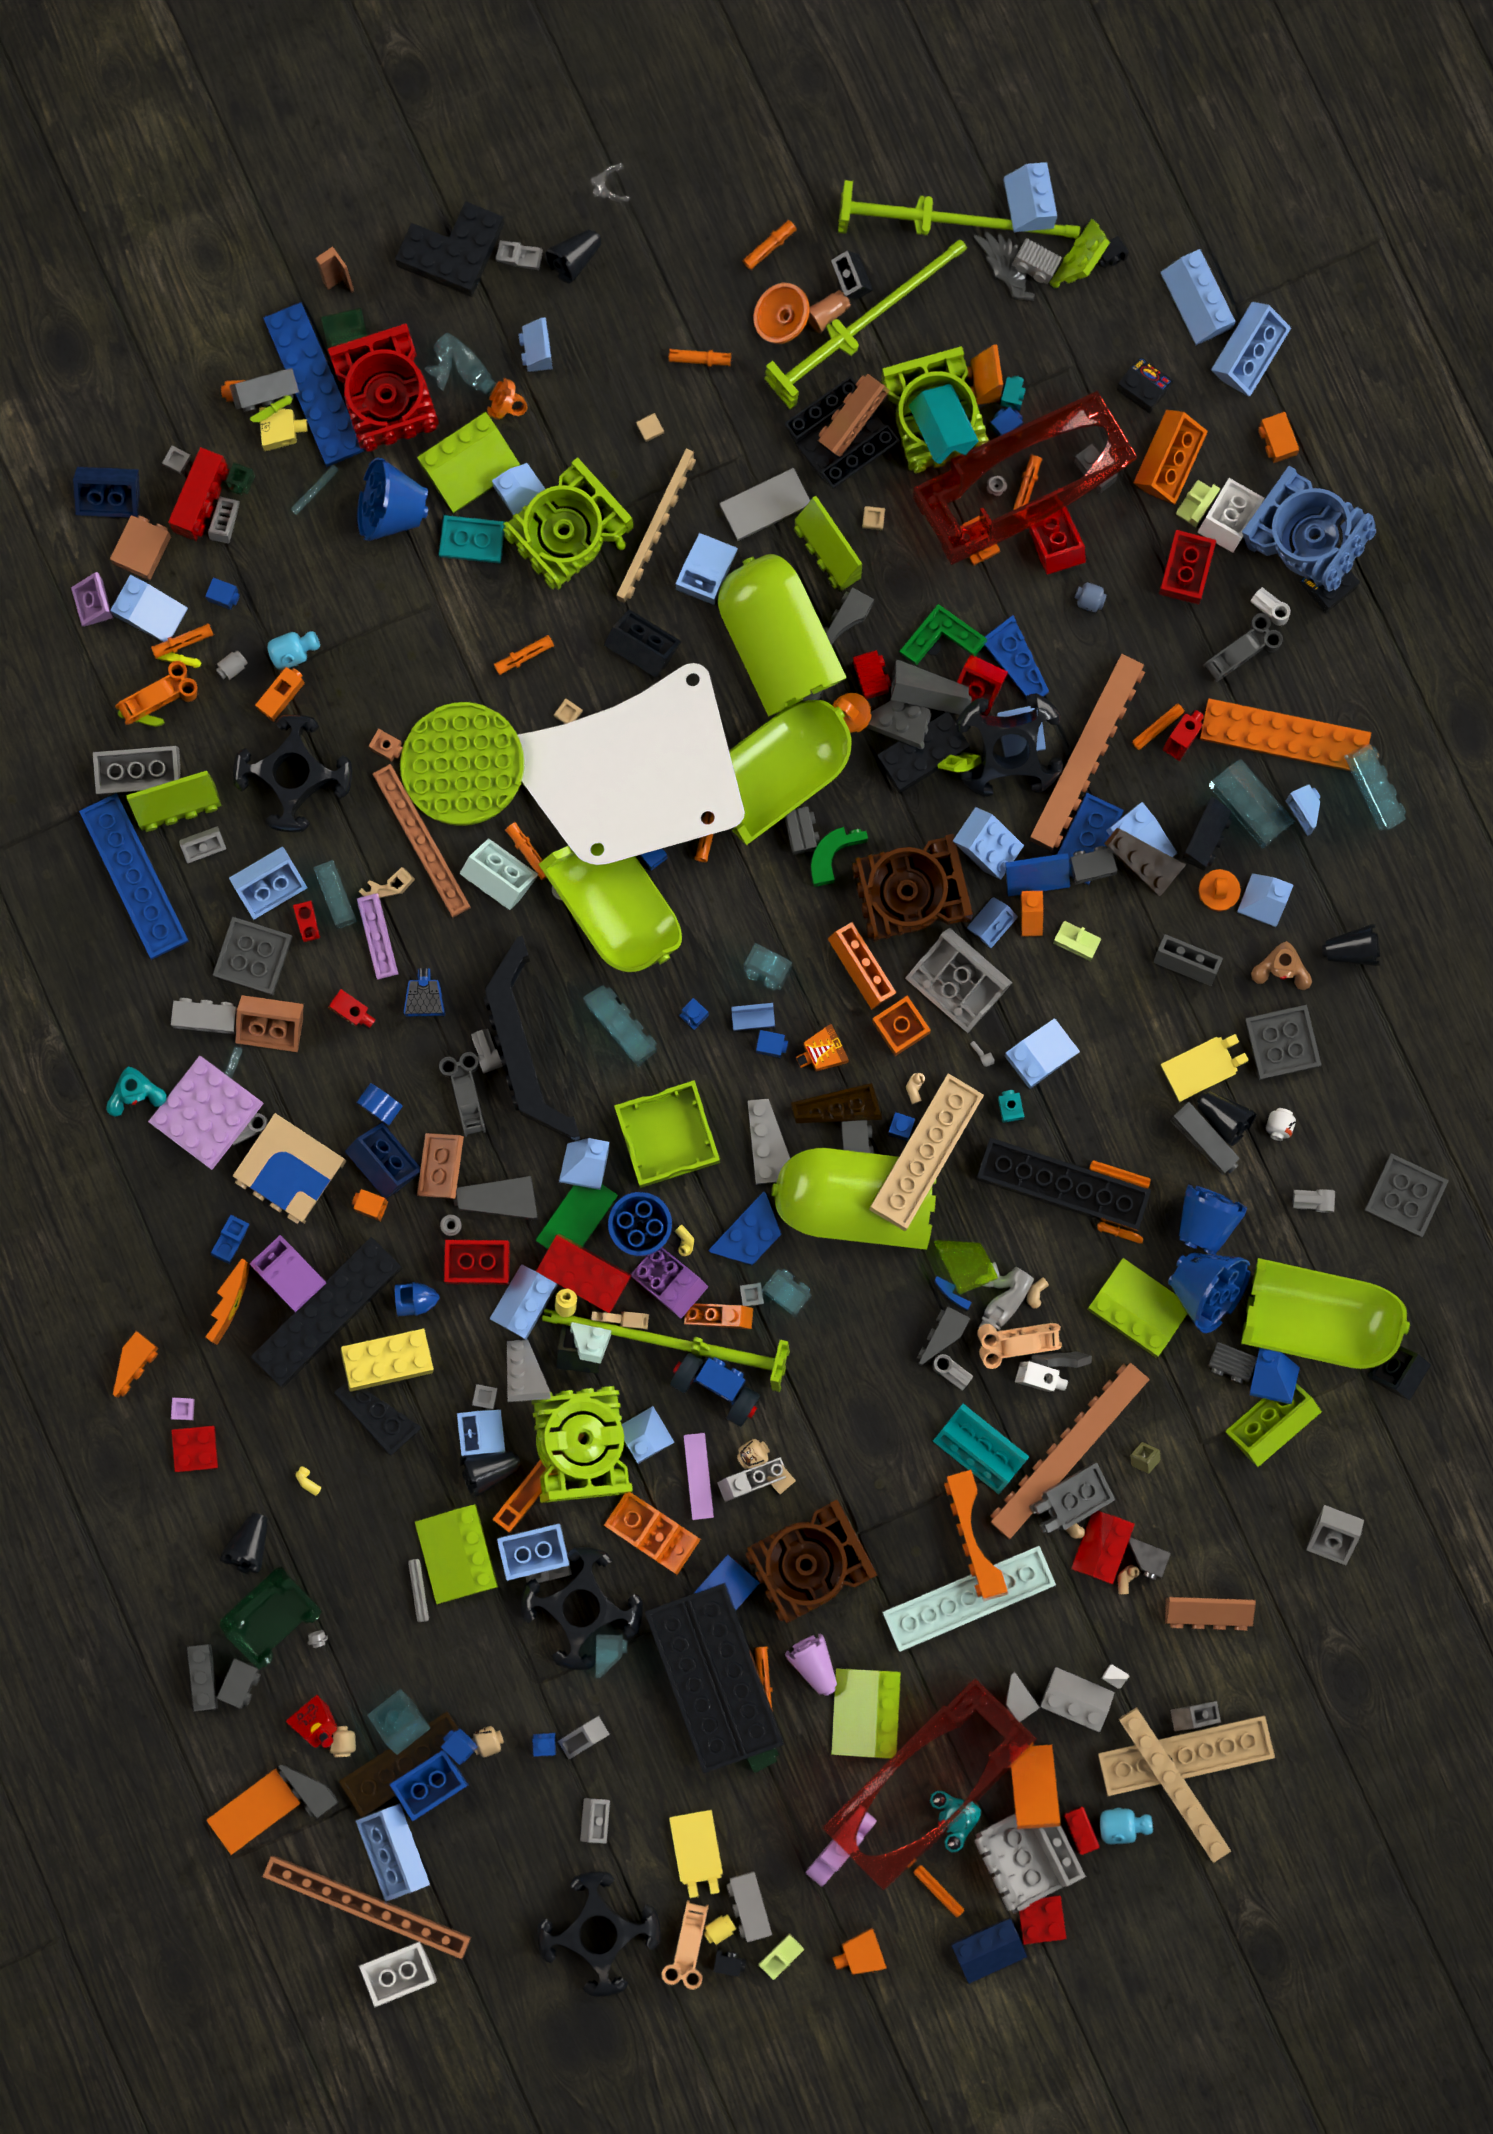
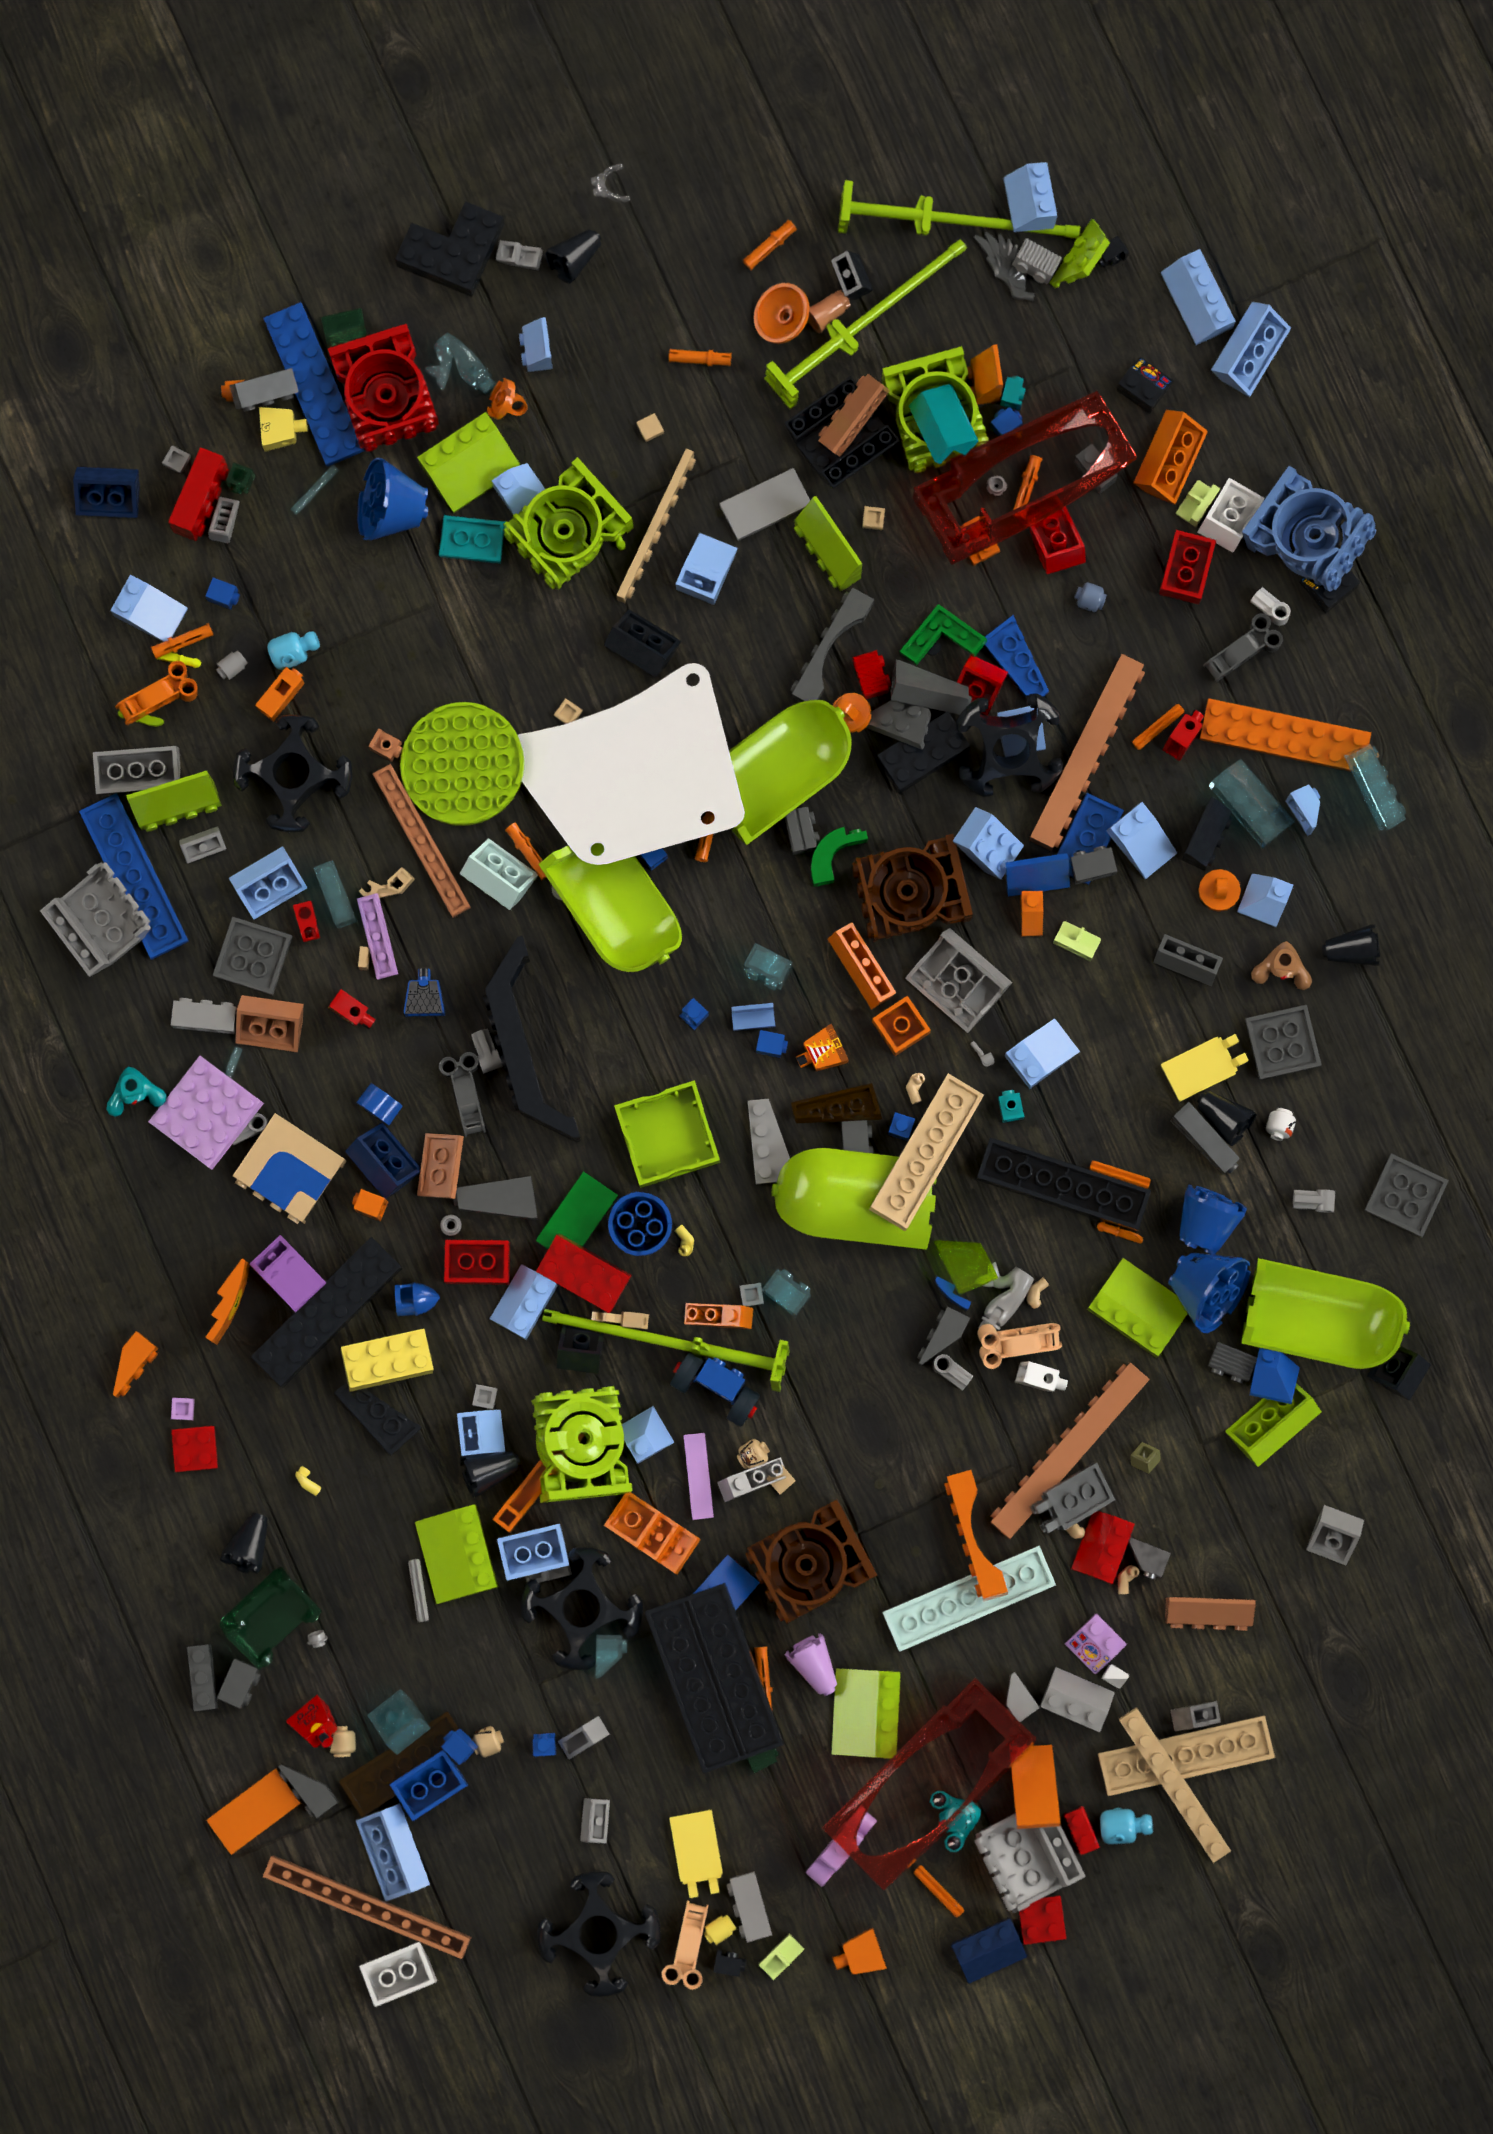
(91, 600): lavender slope -> none
(97, 920): none -> light grey slope
(140, 547): nougat brick -> none
(230, 1239): blue slope -> none
(268, 411): lime piece -> none
(333, 269): nougat panel -> none
(364, 955): none -> tan tile
(523, 655): orange pin -> none
(524, 1374): light grey wing -> none
(566, 1302): light yellow brick -> none
(585, 1163): light blue slope -> none
(590, 1341): light aqua wing -> none
(620, 1025): clear light blue slope -> none
(669, 1281): medium lavender slope -> none
(749, 1234): blue wing -> none
(777, 632): lime panel -> none
(960, 763): lime slope -> none
(981, 1448): teal slope -> none
(992, 922): medium blue panel -> none
(1071, 1359): dark grey tile -> none
(1095, 1644): none -> lavender slope
(1146, 862): dark brown wing -> none
(1278, 437): orange brick -> none

